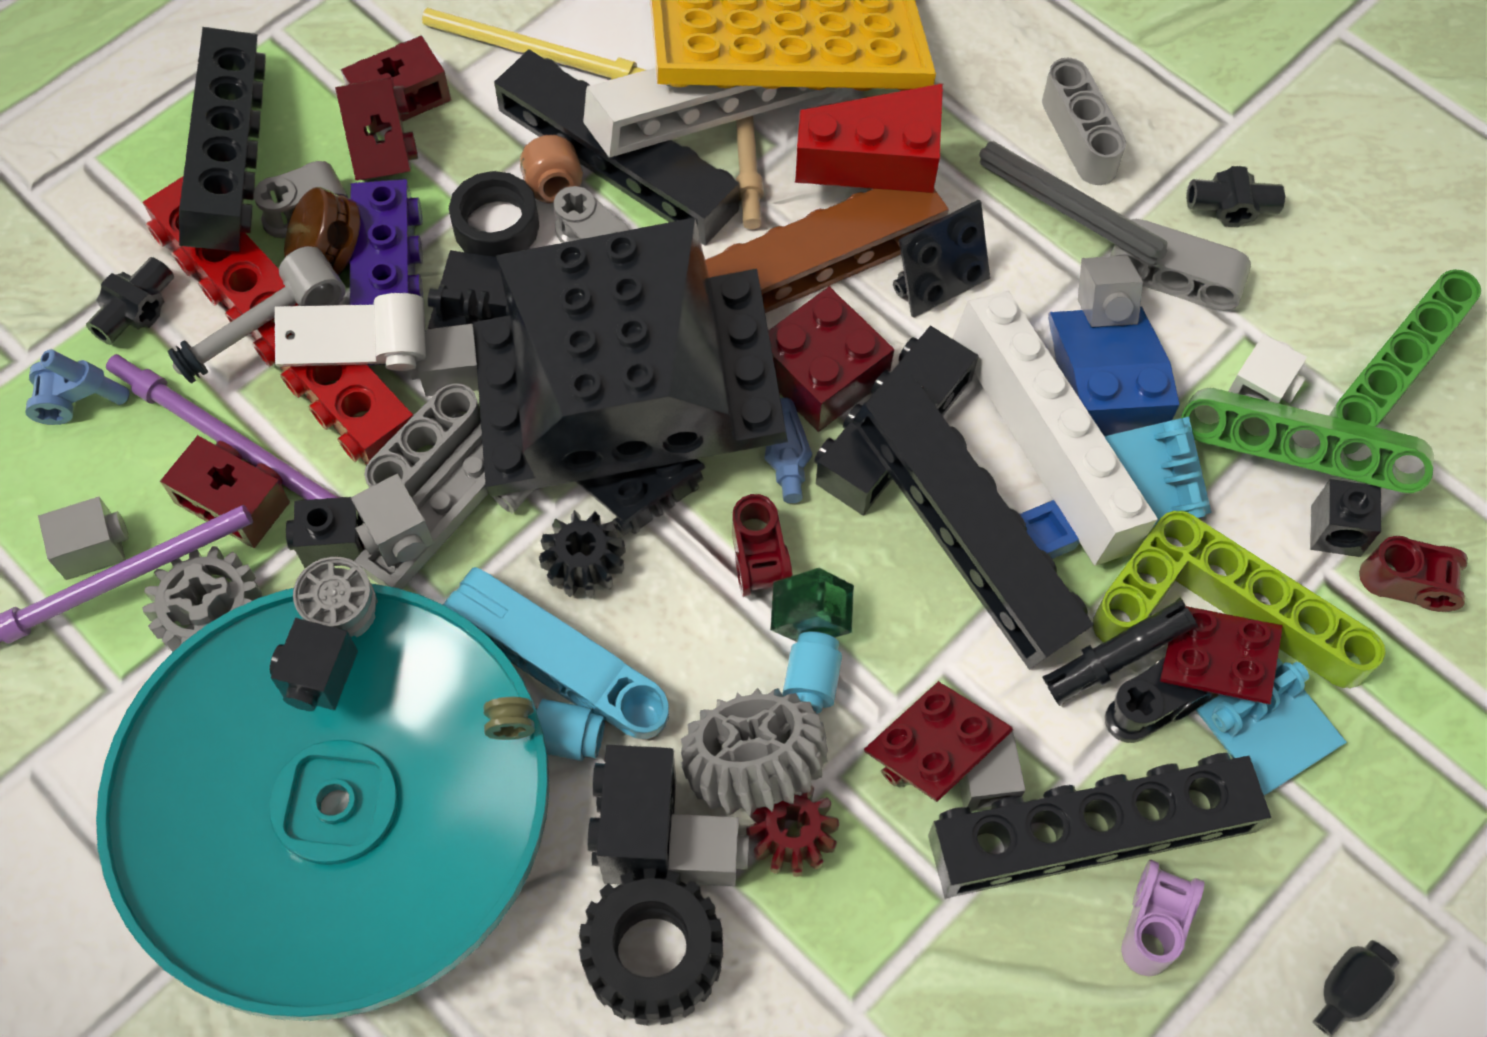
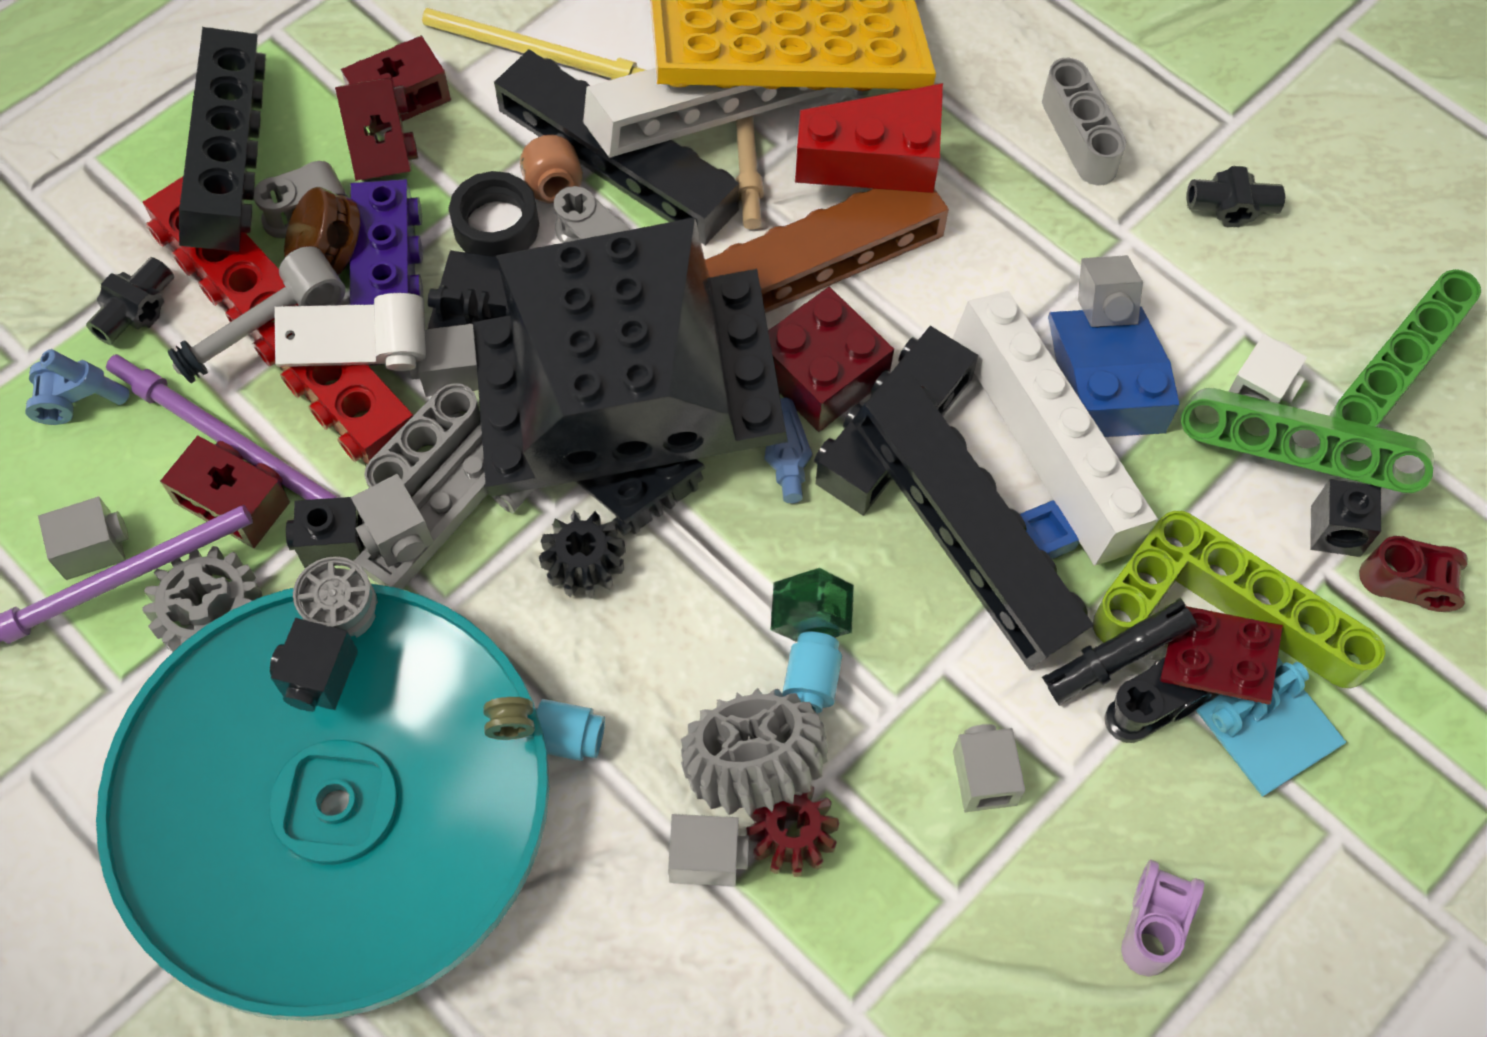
(561, 656): medium azure piece -> none
(635, 809): black brick -> none
(643, 900): black tyre -> none
(759, 554): dark red piece -> none
(937, 741): dark red hinge -> none
(943, 259): black hinge -> none
(1074, 203): dark grey axle -> none
(1164, 466): medium azure hinge -> none
(1193, 269): light grey beam -> none
(1228, 784): black brick -> none
(1356, 986): black plant -> none

